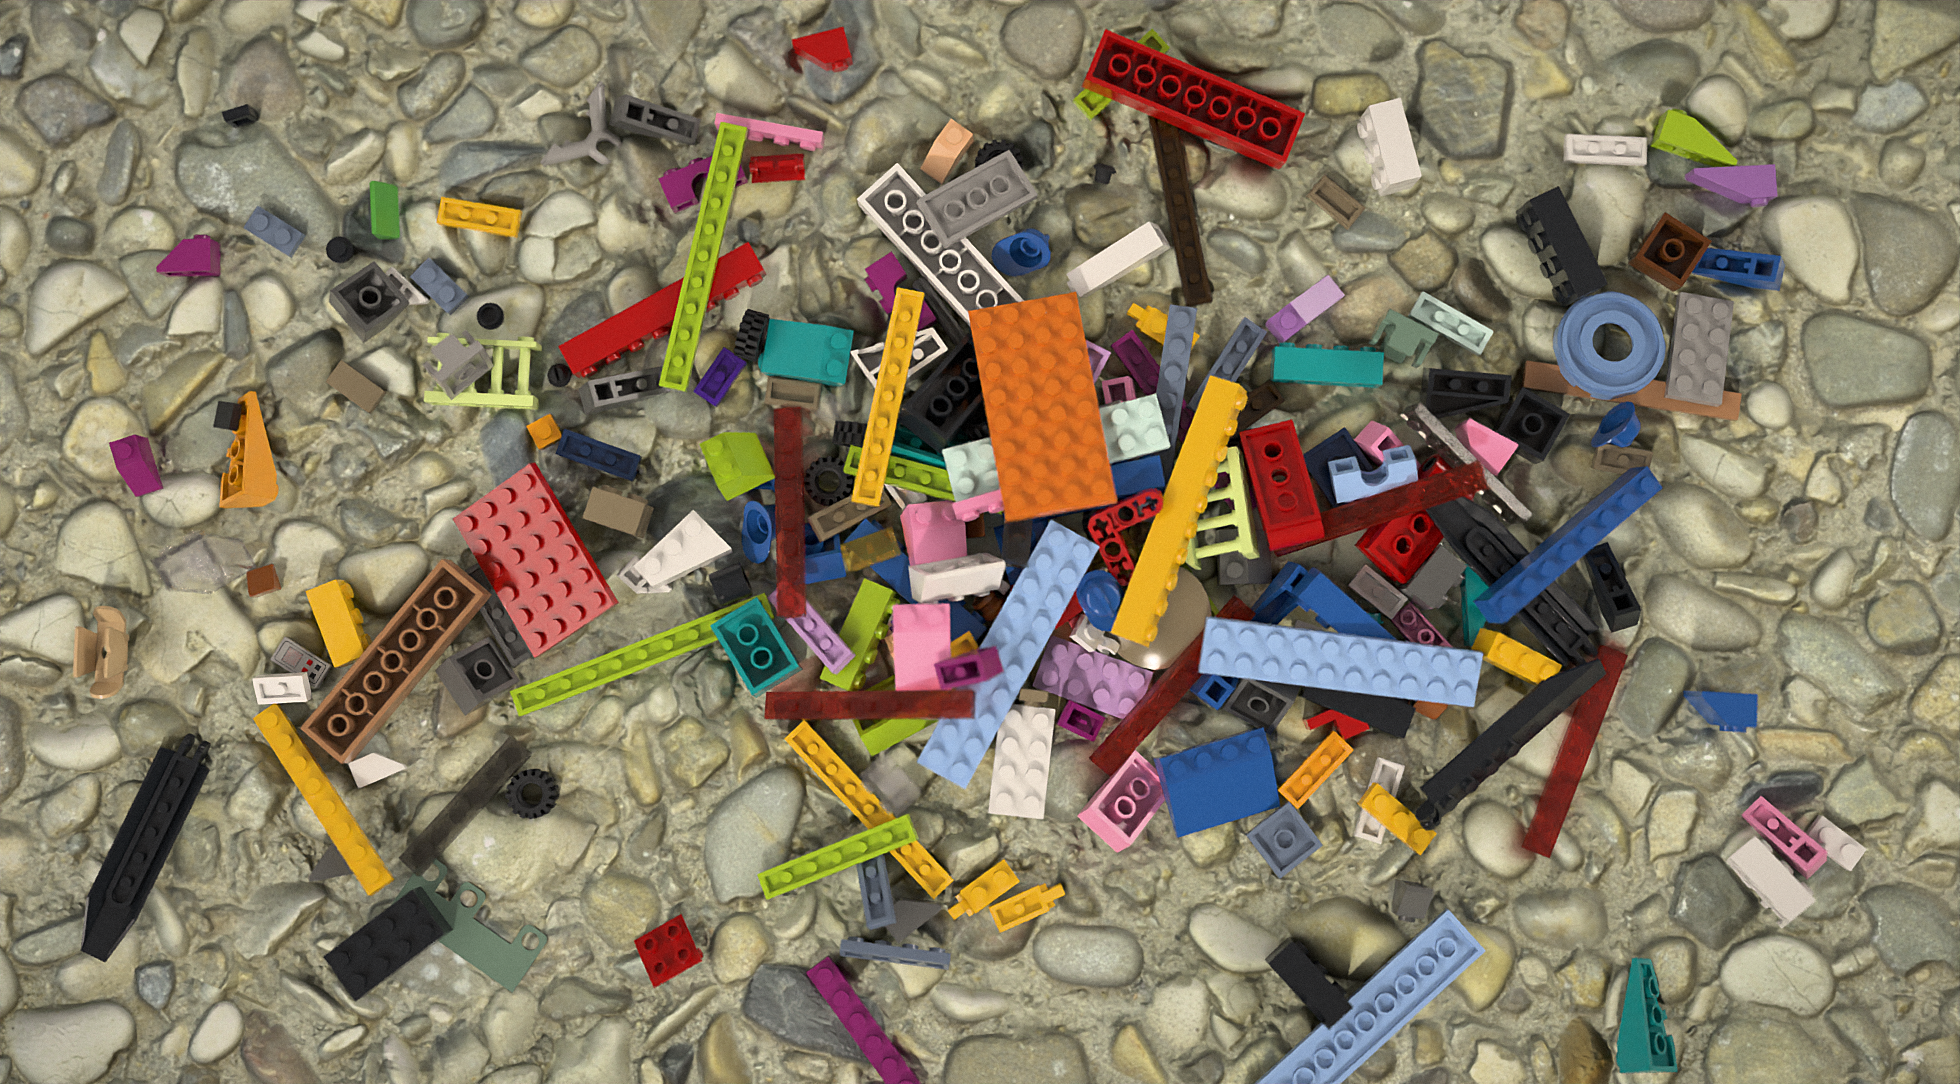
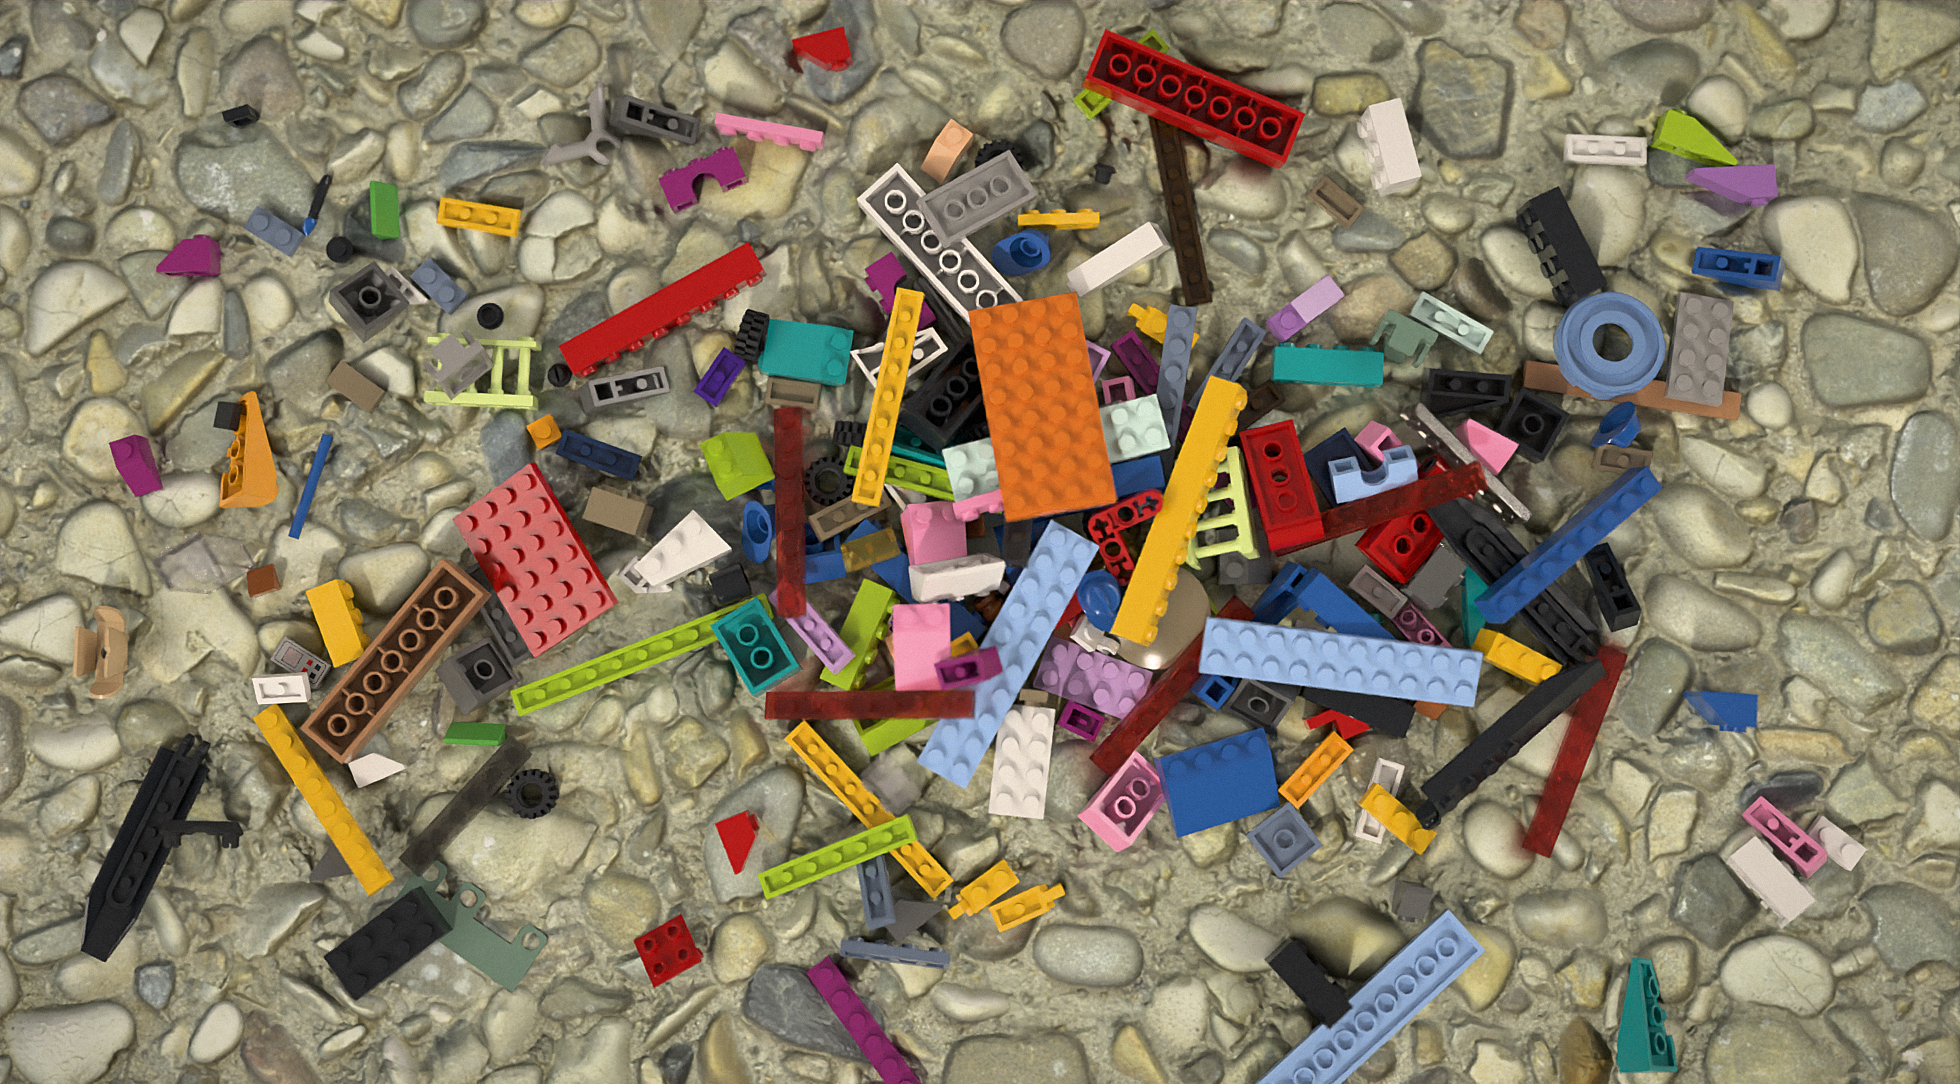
(175, 829): none -> black piece
(310, 486): none -> blue bar
(316, 205): none -> black piece
(475, 734): none -> bright green slope
(703, 257): lime plate -> none
(738, 837): none -> red slope
(777, 168): red hinge -> none
(1059, 220): none -> yellow plate
(1669, 252): reddish brown brick -> none

